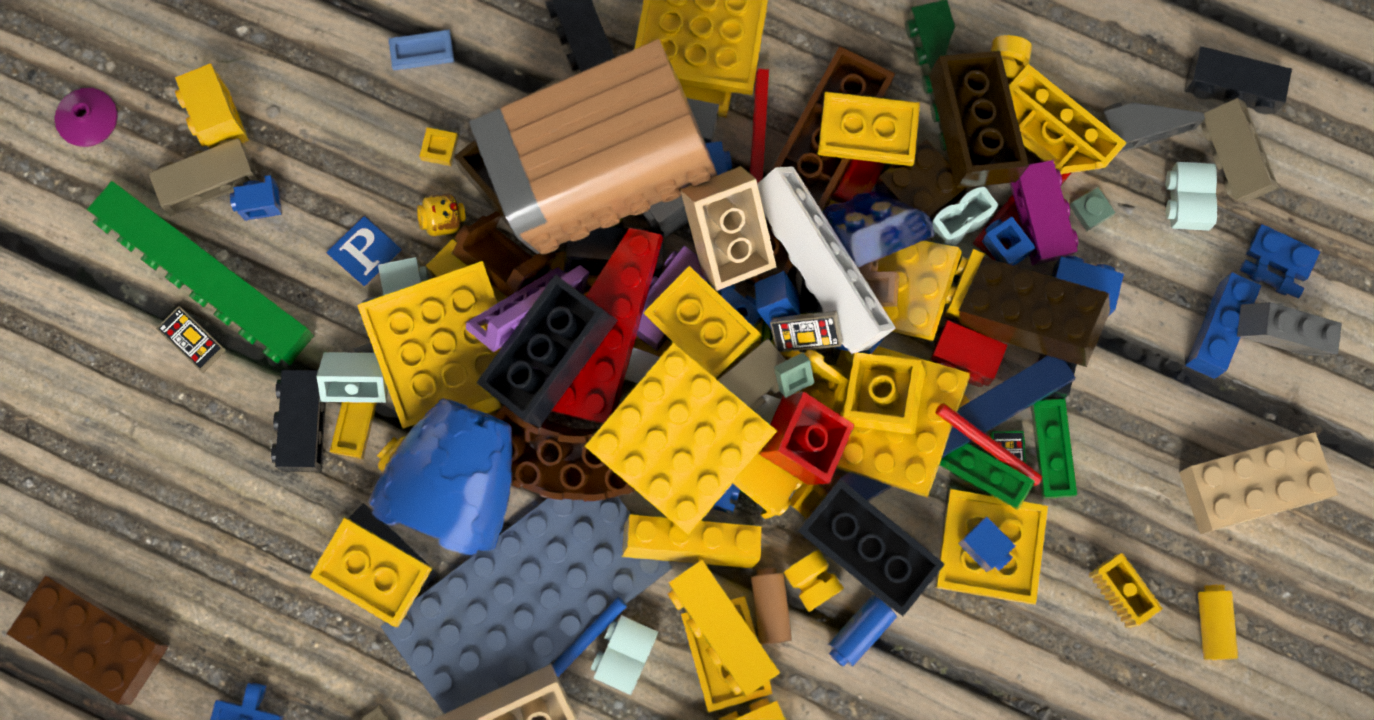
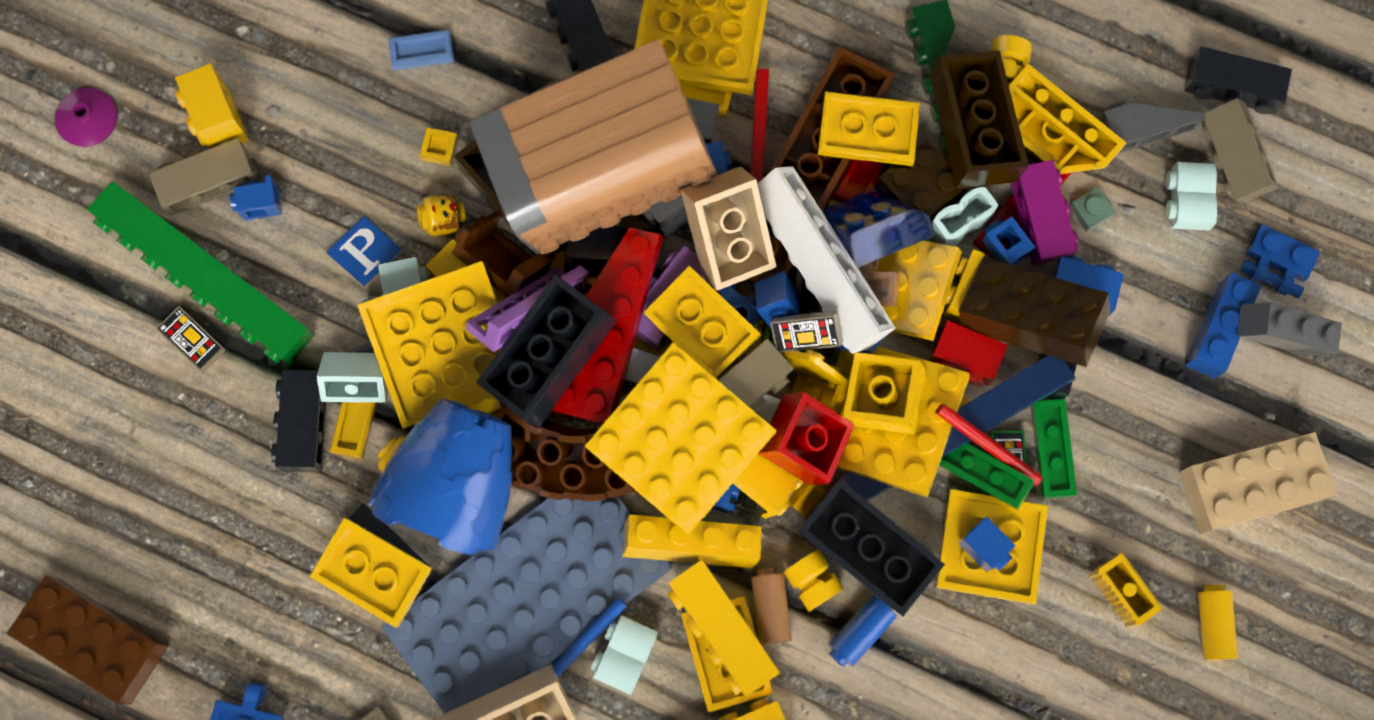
(794, 375): sand green plate -> none

